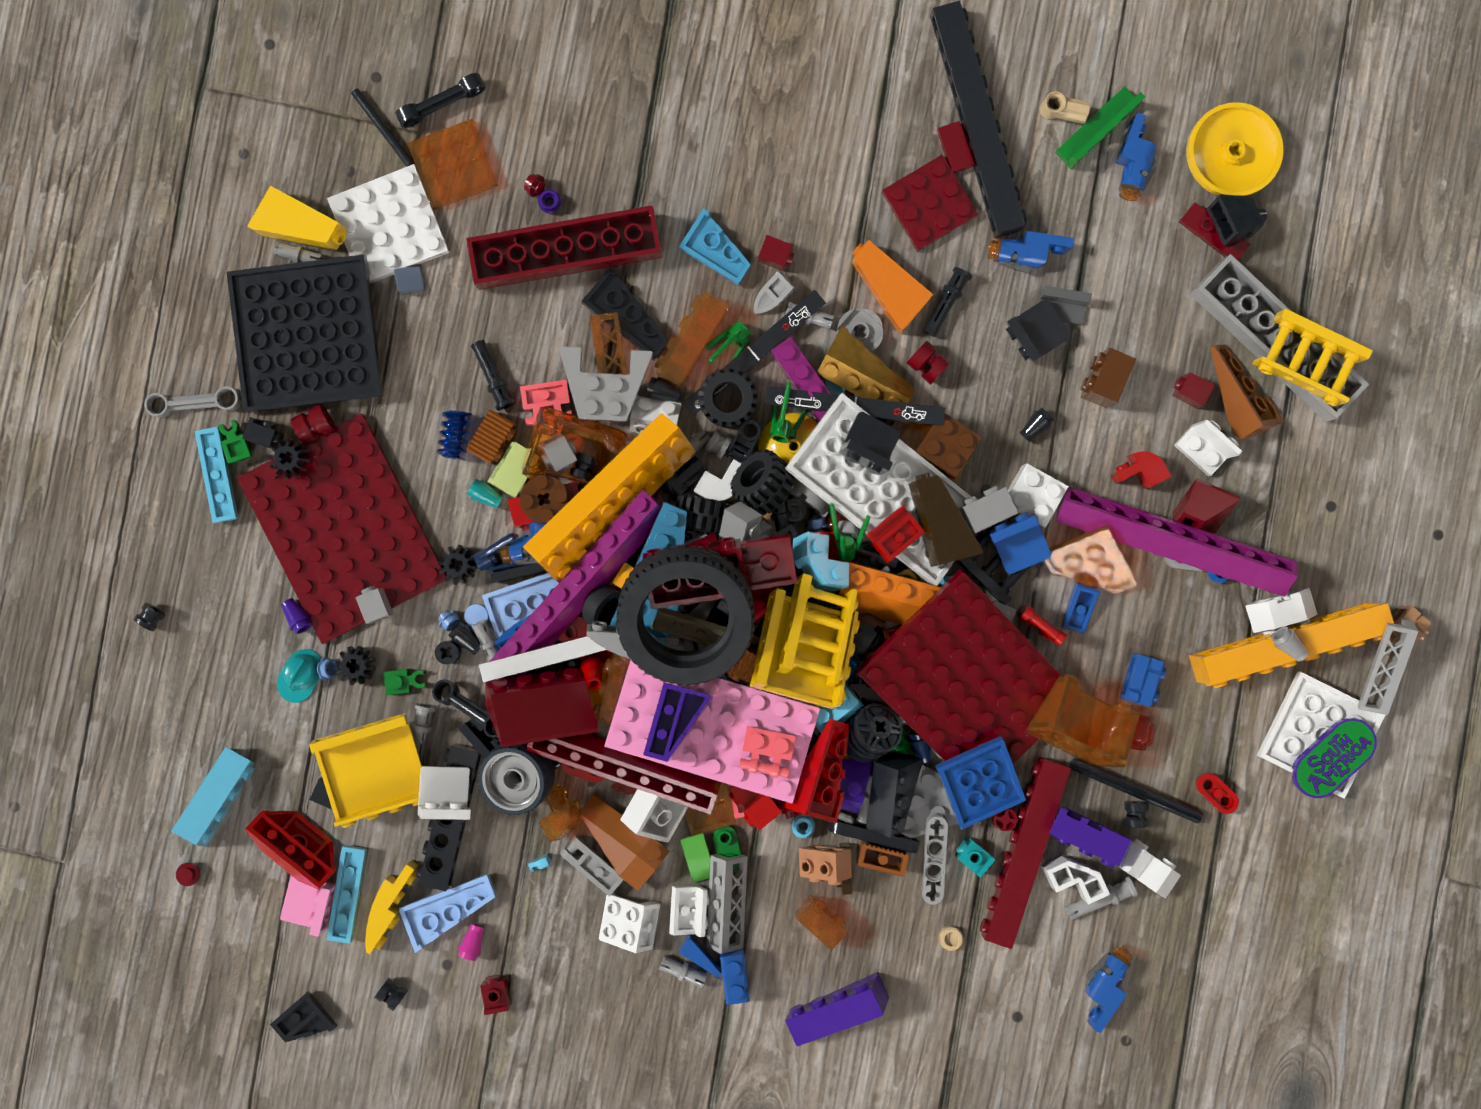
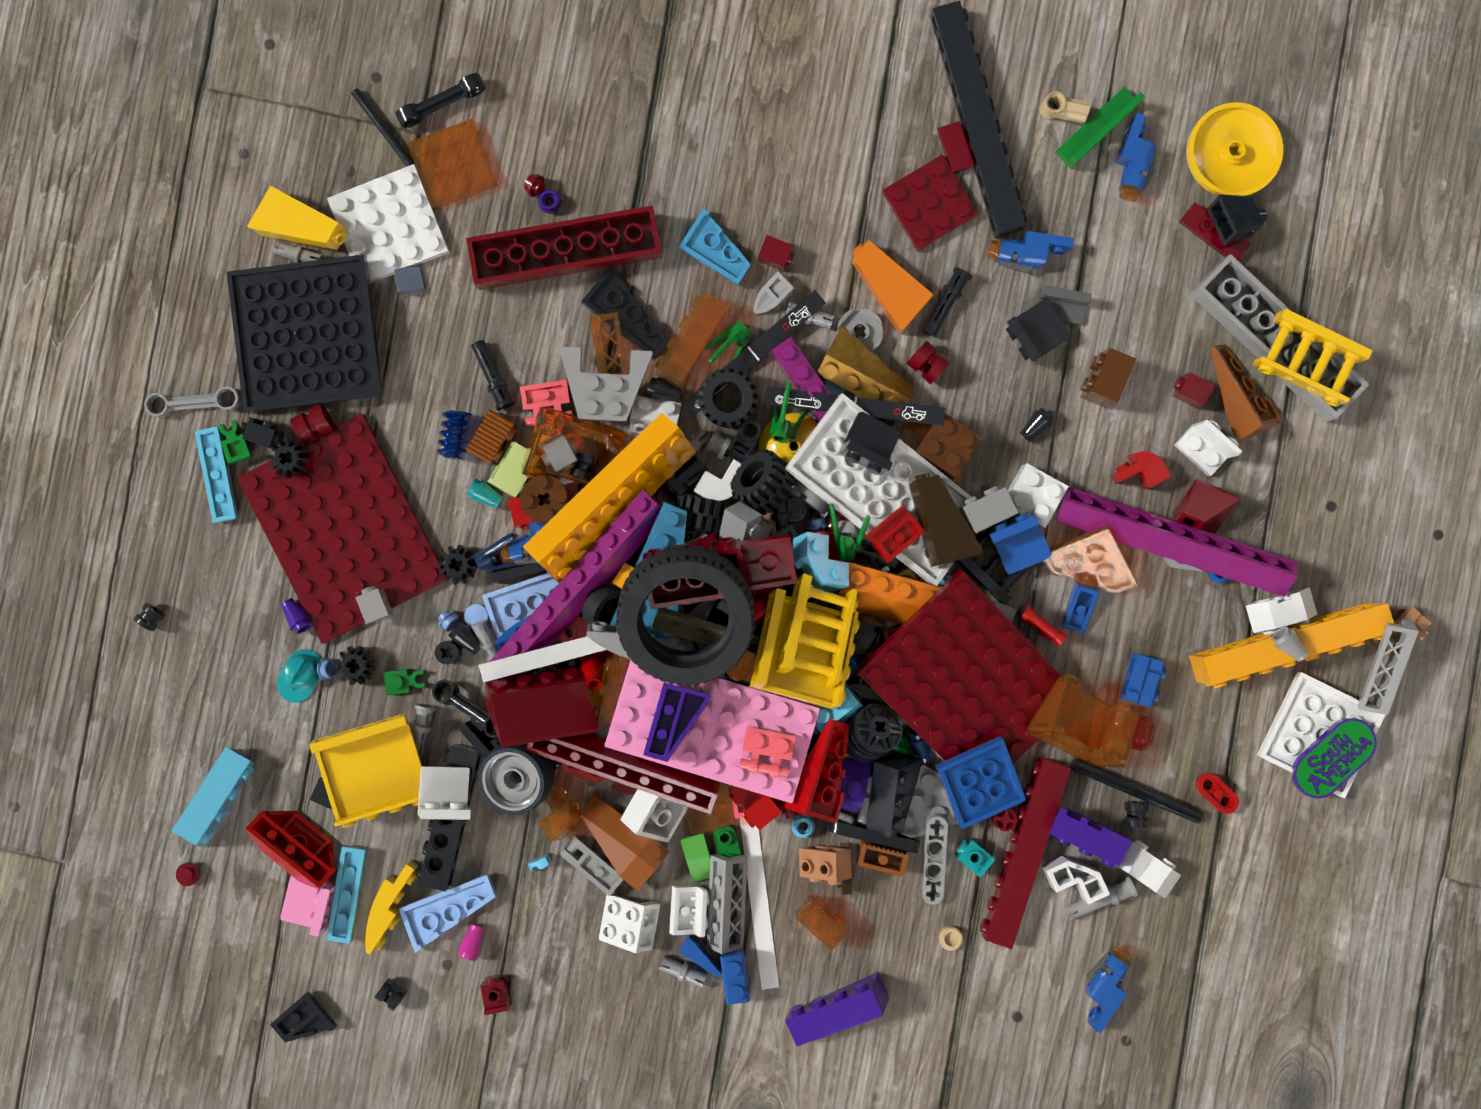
(759, 906): none -> white sticker

